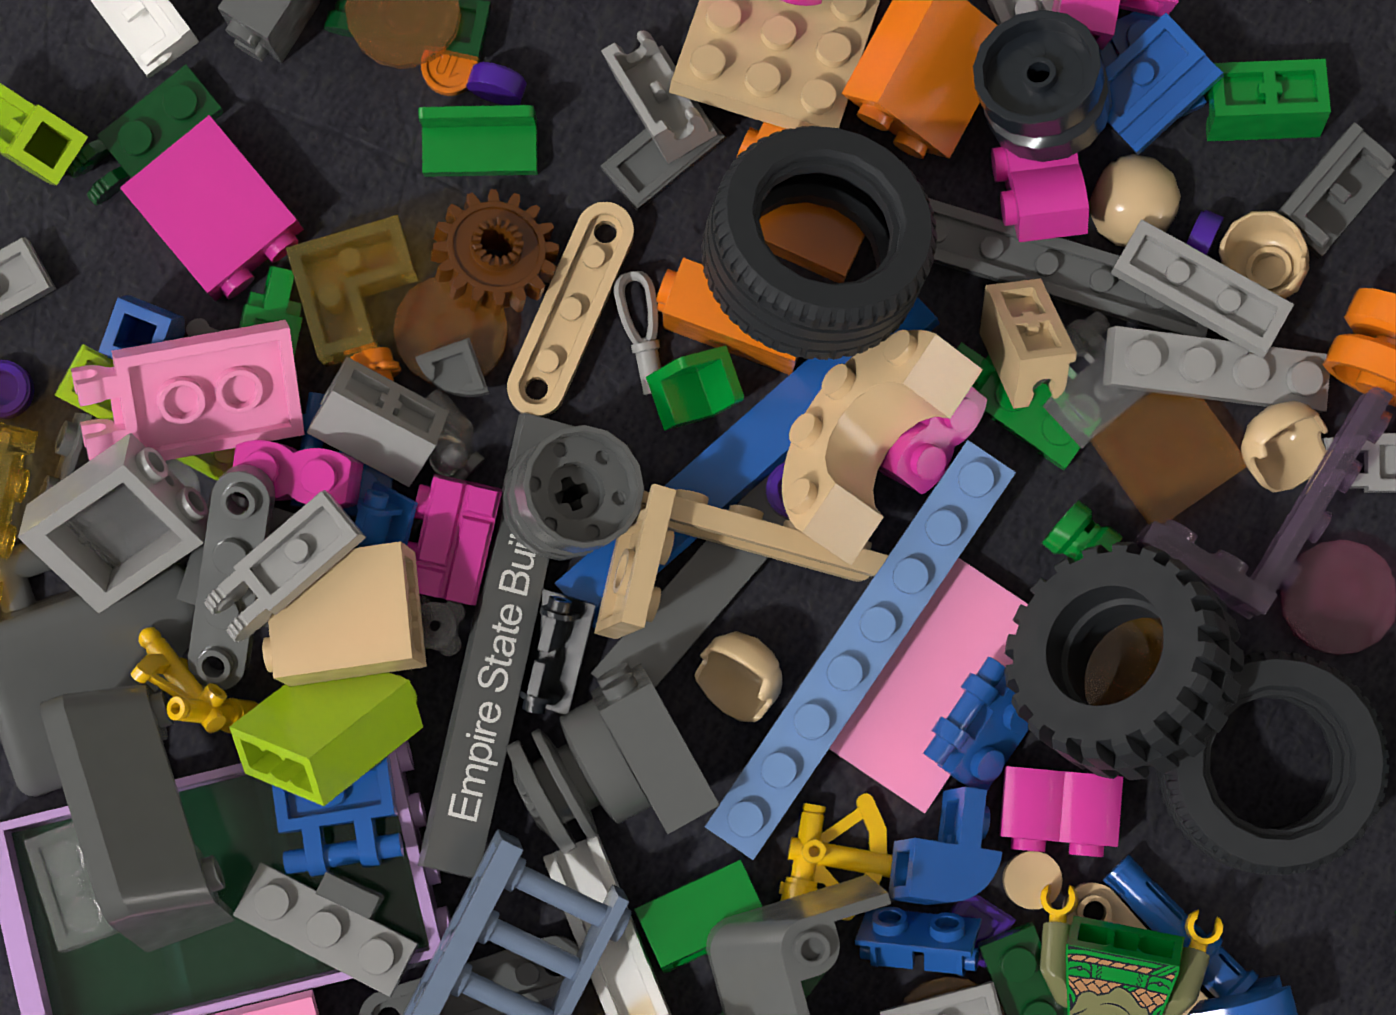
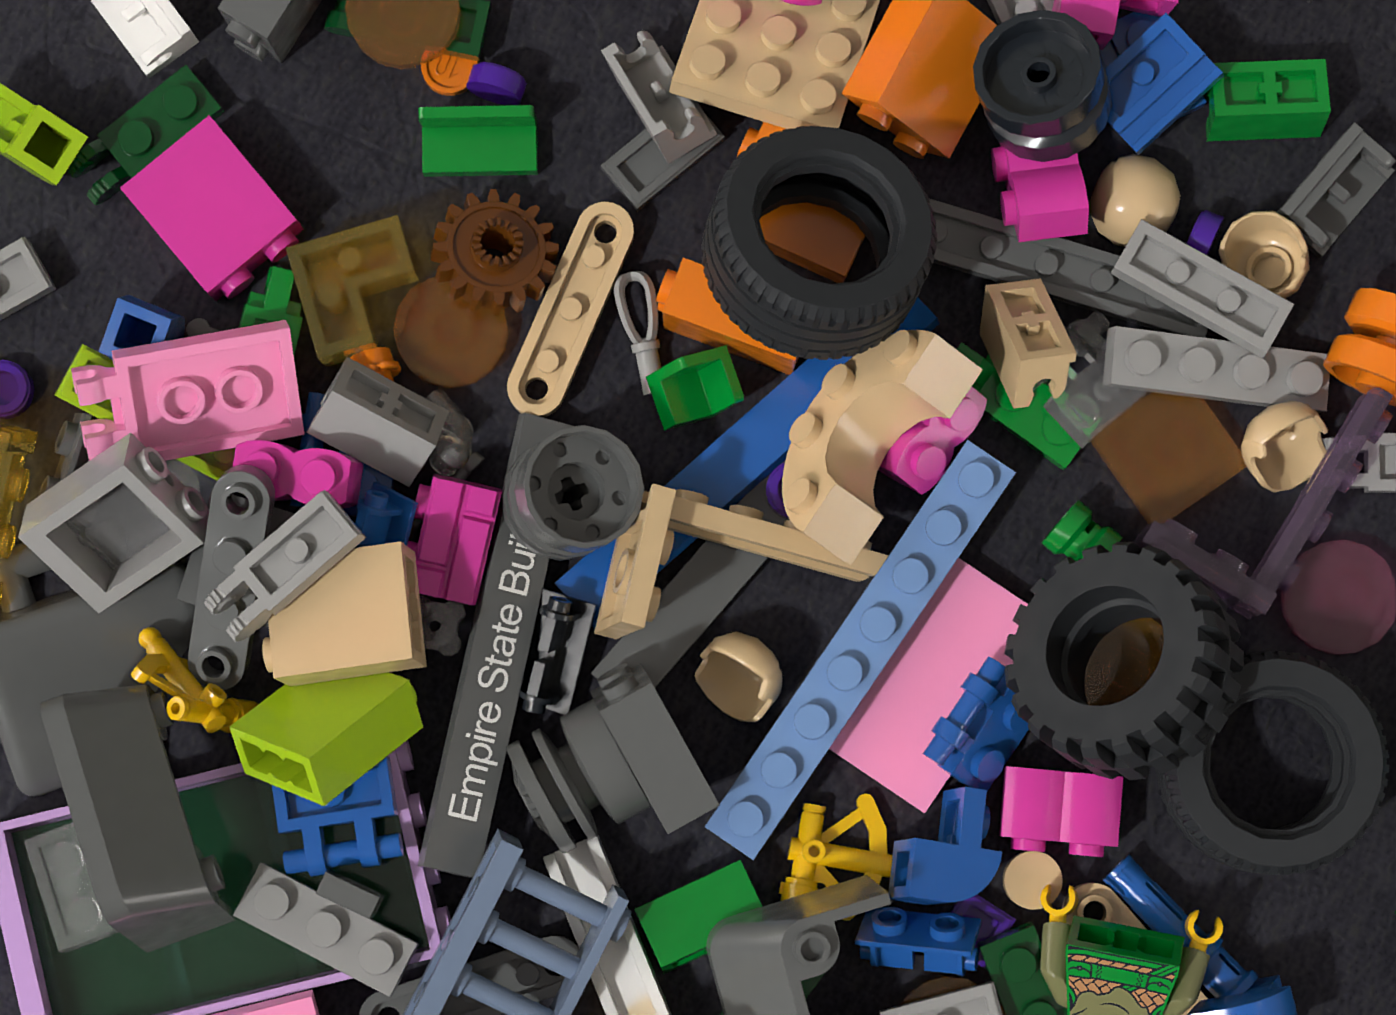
(454, 369): dark grey tile -> none

